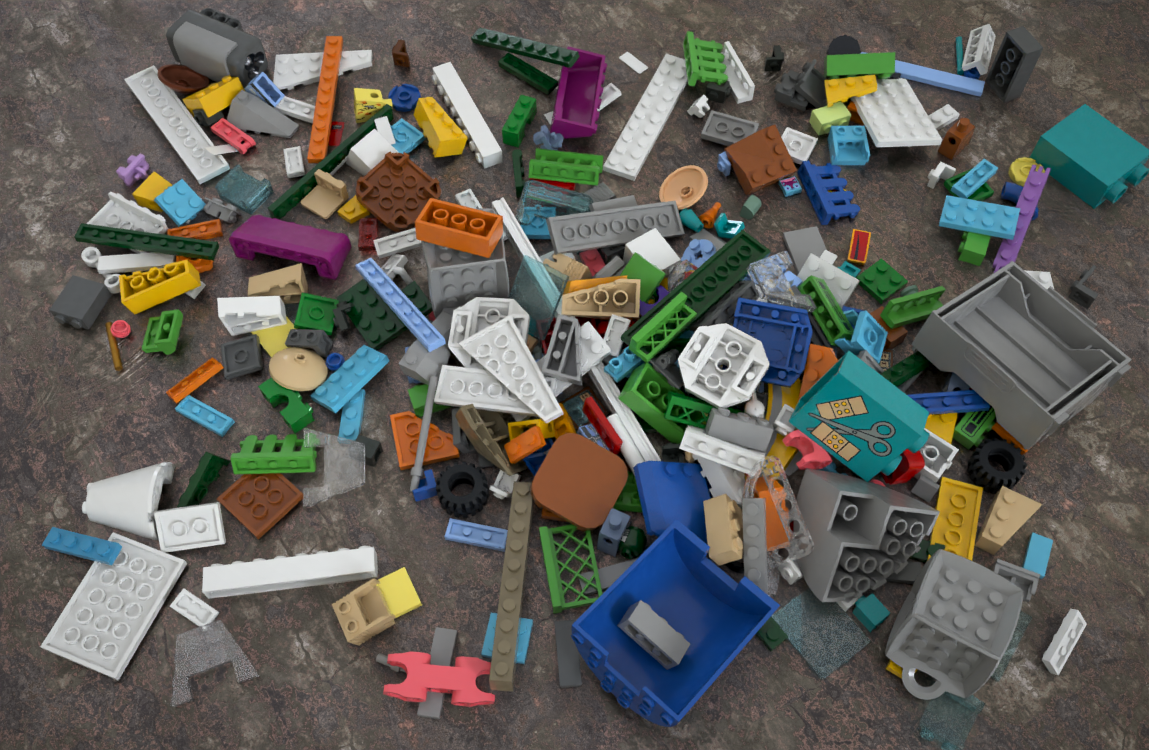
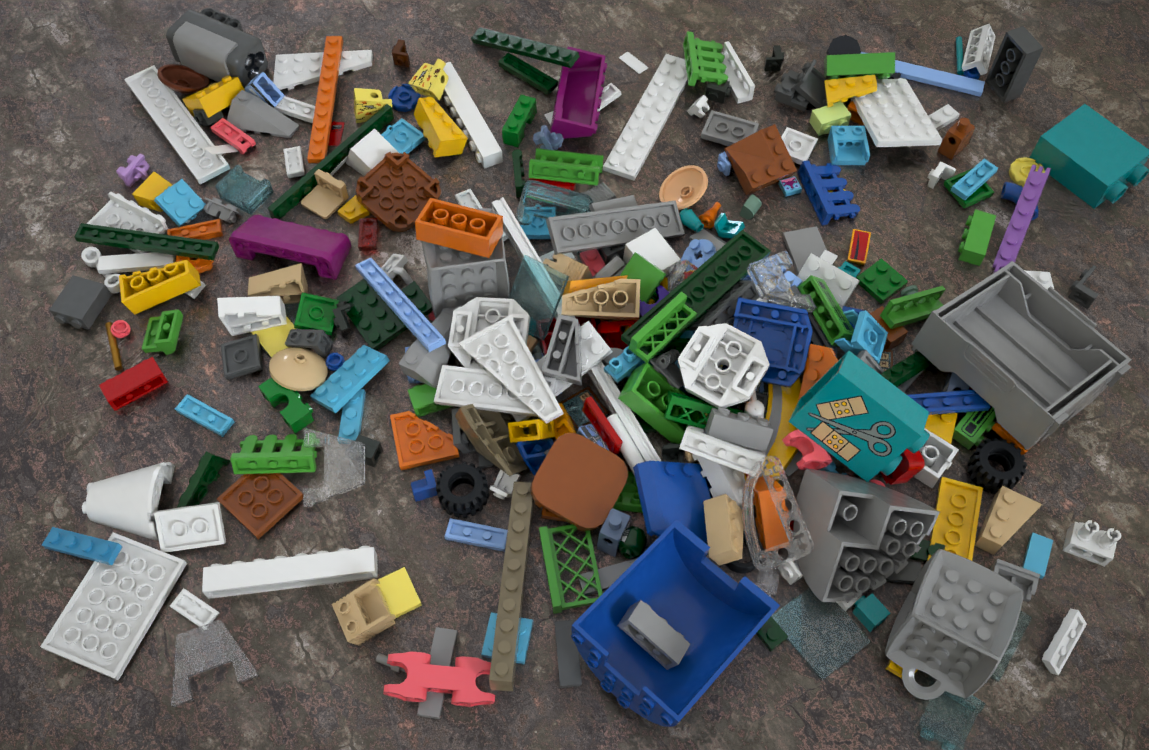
(133, 383): none -> red brick
(194, 380): orange tile -> none
(384, 129): white sticker -> none
(397, 243): white plate -> none
(417, 471): light grey bar -> none
(430, 80): none -> light yellow torso
(525, 444): orange plate -> none
(616, 327): white plate -> none
(755, 541): light grey plate -> none
(781, 423): white bracket -> none
(925, 488): light grey tile -> none
(979, 217): medium azure plate -> none
(1091, 543): none -> white brick

